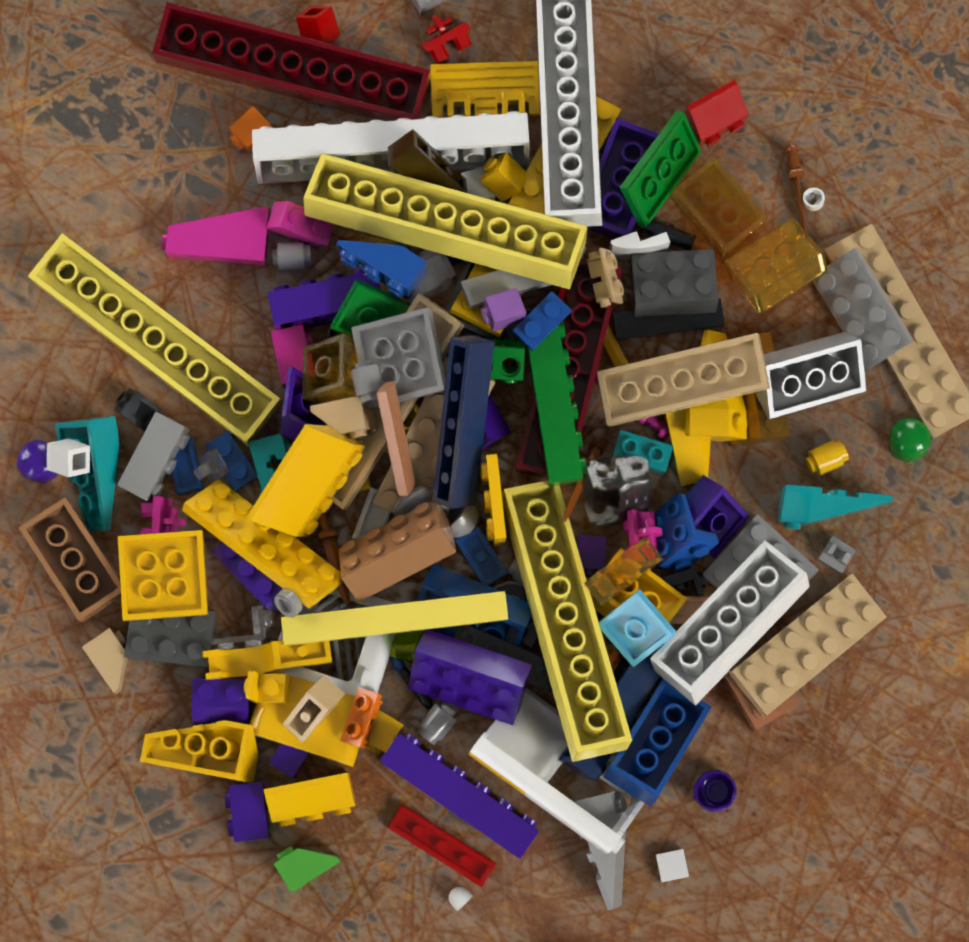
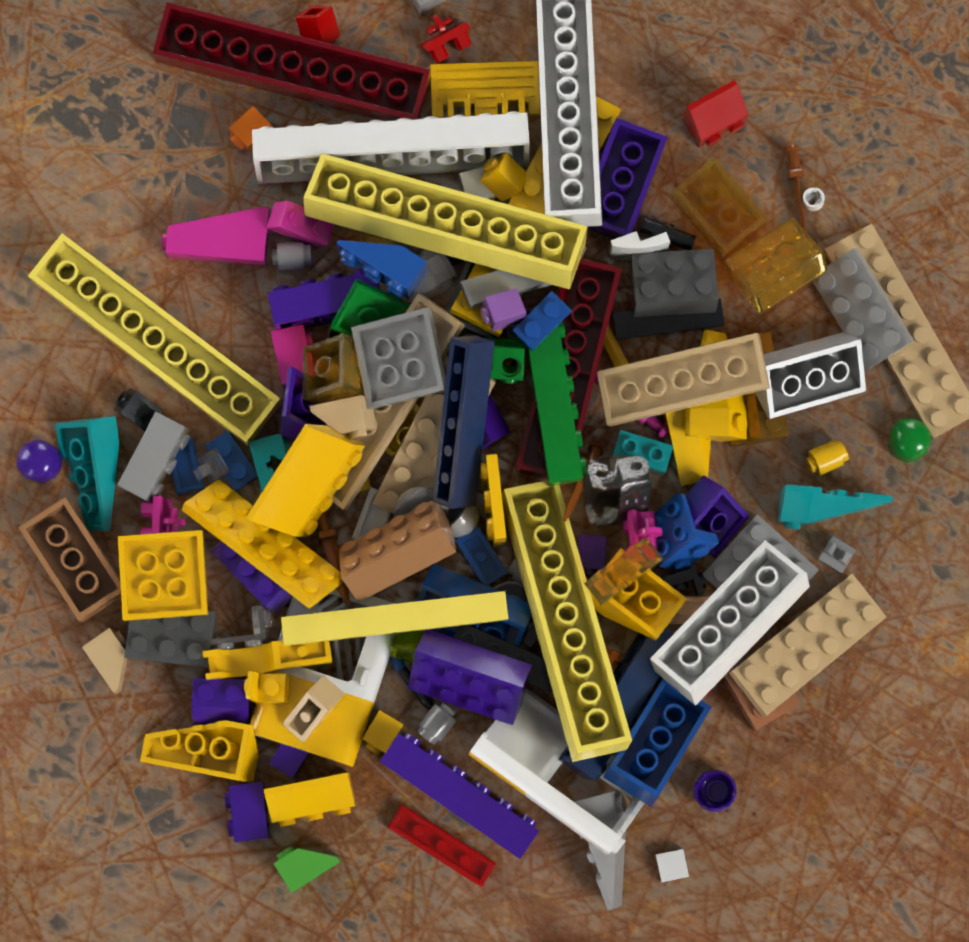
(68, 457): white brick -> none
(288, 603): light grey tile -> none
(358, 726): orange hinge -> none
(366, 381): light grey brick -> none
(396, 438): nougat tile -> none
(419, 160): dark brown slope -> none
(459, 897): white hinge -> none
(610, 287): tan hinge -> none
(636, 628): medium azure plate -> none
(661, 169): green tile -> none

